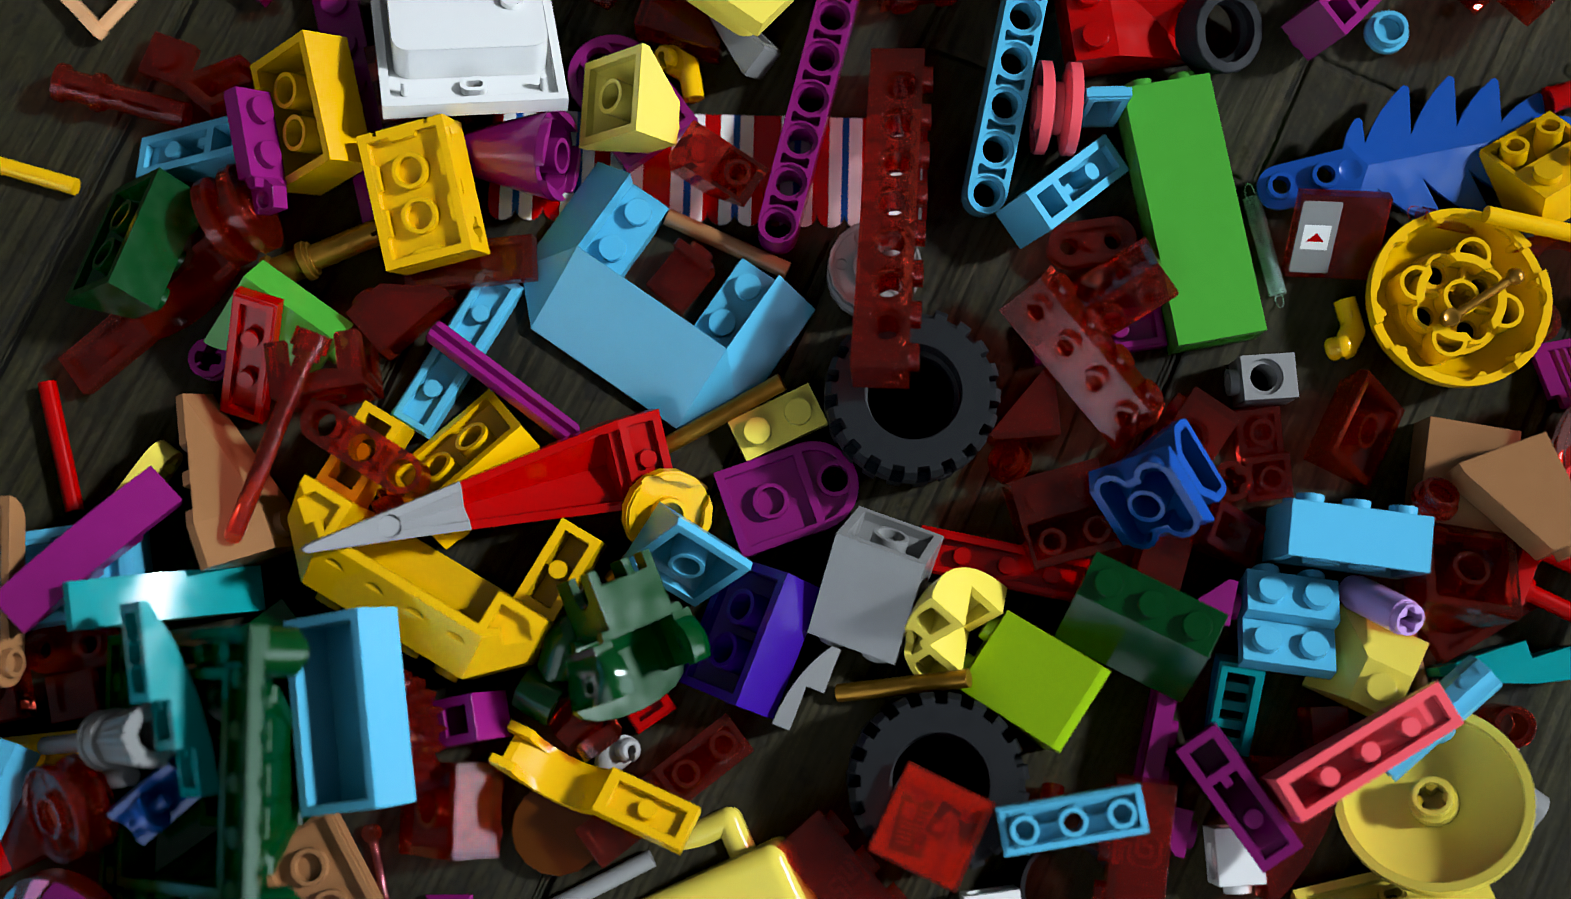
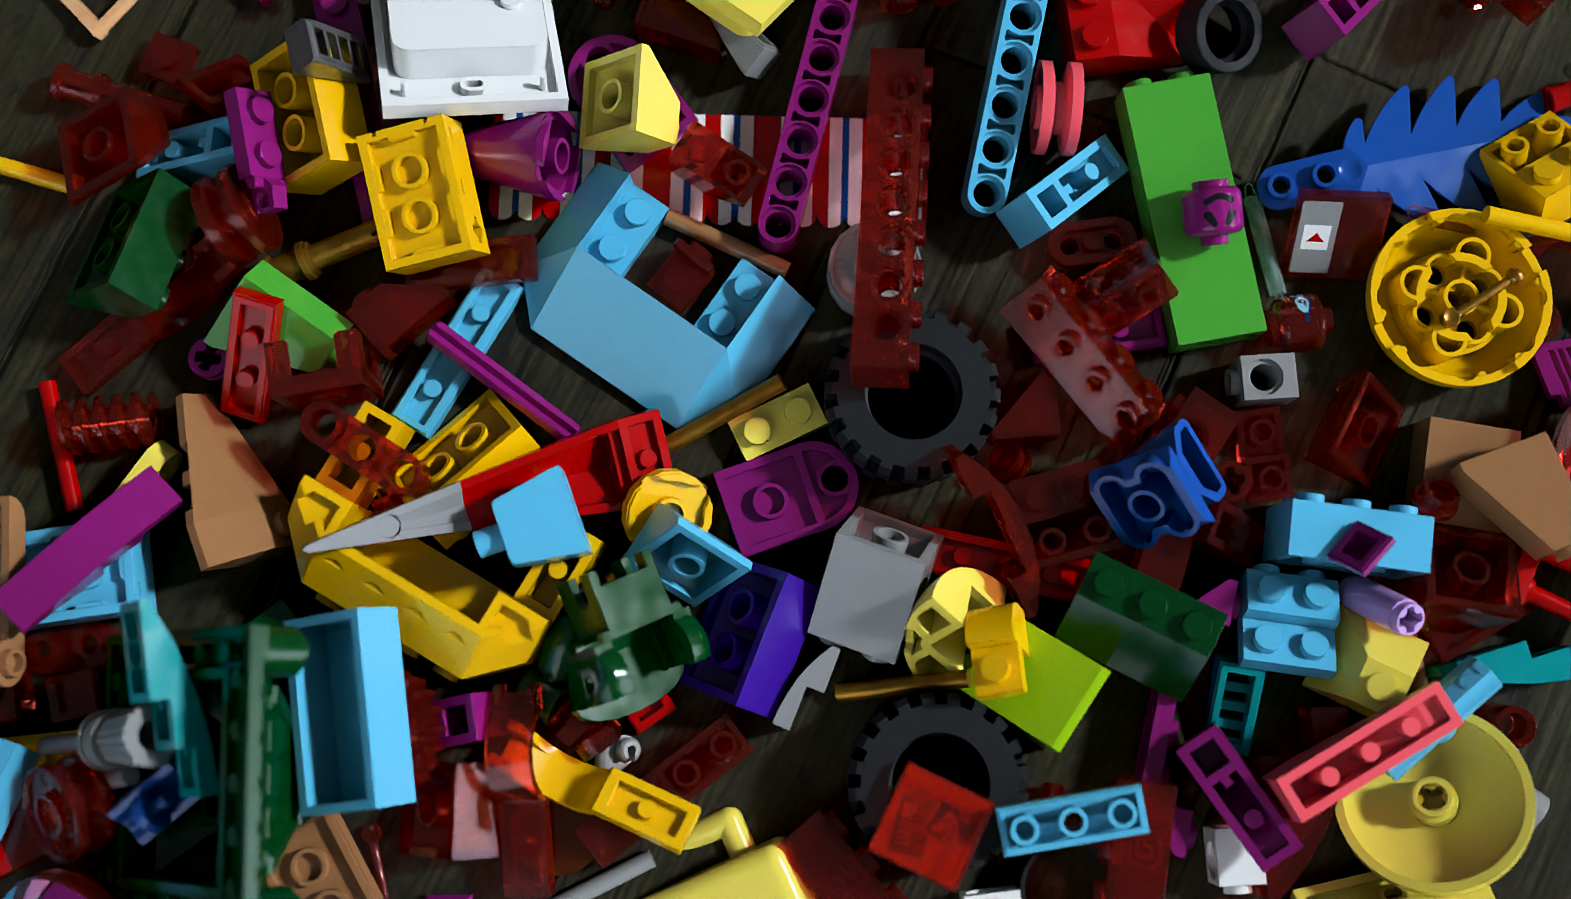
(109, 426): none -> clear red piece
(110, 142): none -> clear red slope
(173, 595): teal slope -> none
(306, 60): none -> flat silver slope
(307, 350): clear red piece -> none
(513, 783): none -> clear red piece
(536, 523): none -> medium azure torso
(683, 68): yellow arm -> none
(997, 650): none -> yellow brick
(1021, 571): none -> clear red slope
(1104, 105): medium azure slope -> none
(1212, 211): none -> magenta head
(1298, 323): none -> clear red head
(1350, 332): yellow arm -> none
(1361, 548): none -> magenta slope
(1386, 32): medium azure plate -> none

